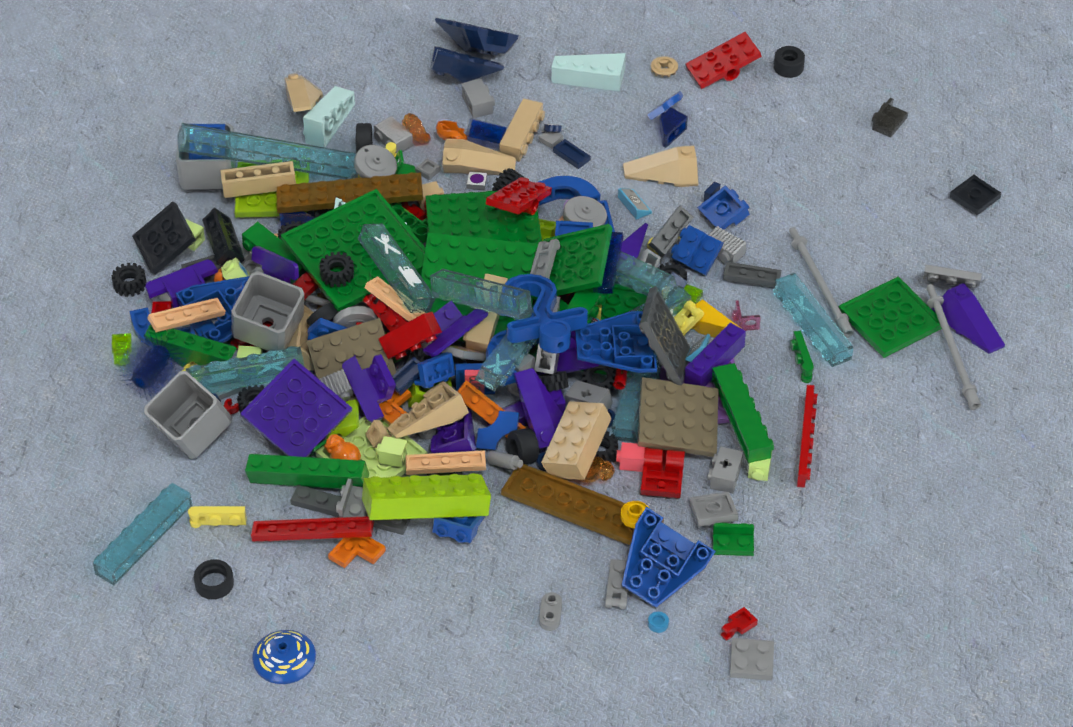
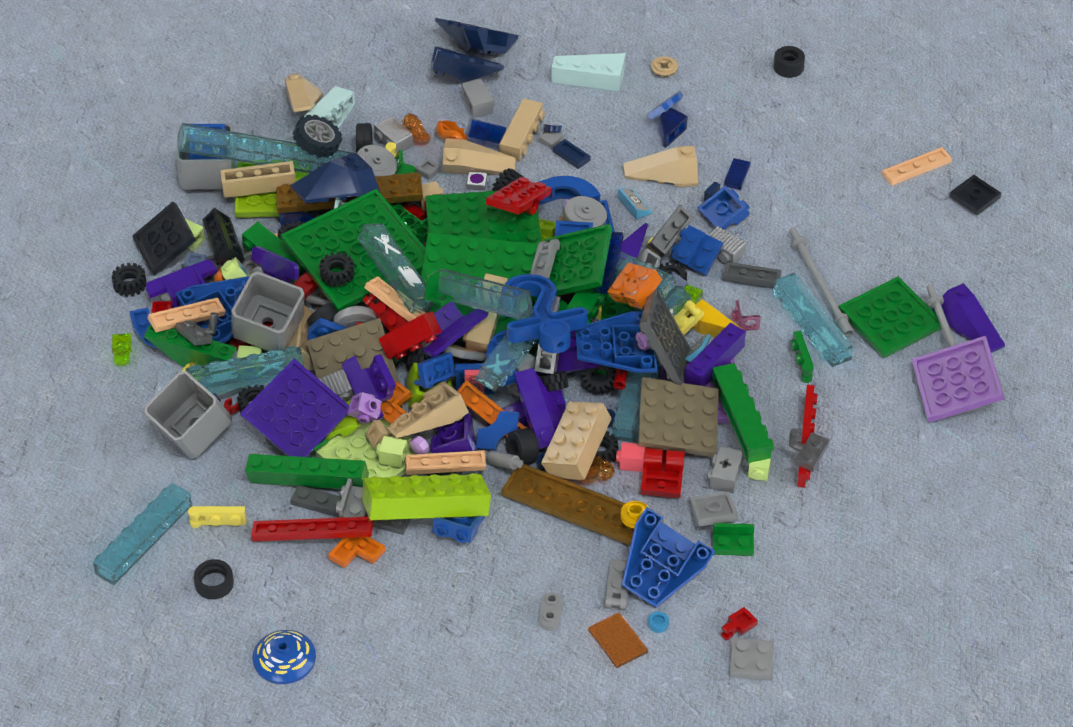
(150, 366): clear blue piece -> none
(193, 258): none -> sand blue tile
(196, 334): none -> flat silver plate
(322, 138): none -> black wheel
(337, 178): none -> dark blue wedge
(340, 449): orange hair -> none
(364, 407): none -> medium lavender brick
(406, 375): dark blue tile -> none
(419, 445): none -> lavender tile
(432, 289): none -> green bracket
(589, 393): light grey brick -> none
(618, 640): none -> clear orange piece
(634, 285): none -> orange piece
(642, 341): none -> lavender tile
(723, 60): red plate -> none
(737, 173): none -> clear blue tile
(811, 451): none -> flat silver plate
(888, 118): clear smoke bracket -> none
(916, 166): none -> light nougat tile
(952, 276): light grey plate -> none
(957, 379): none -> medium lavender plate

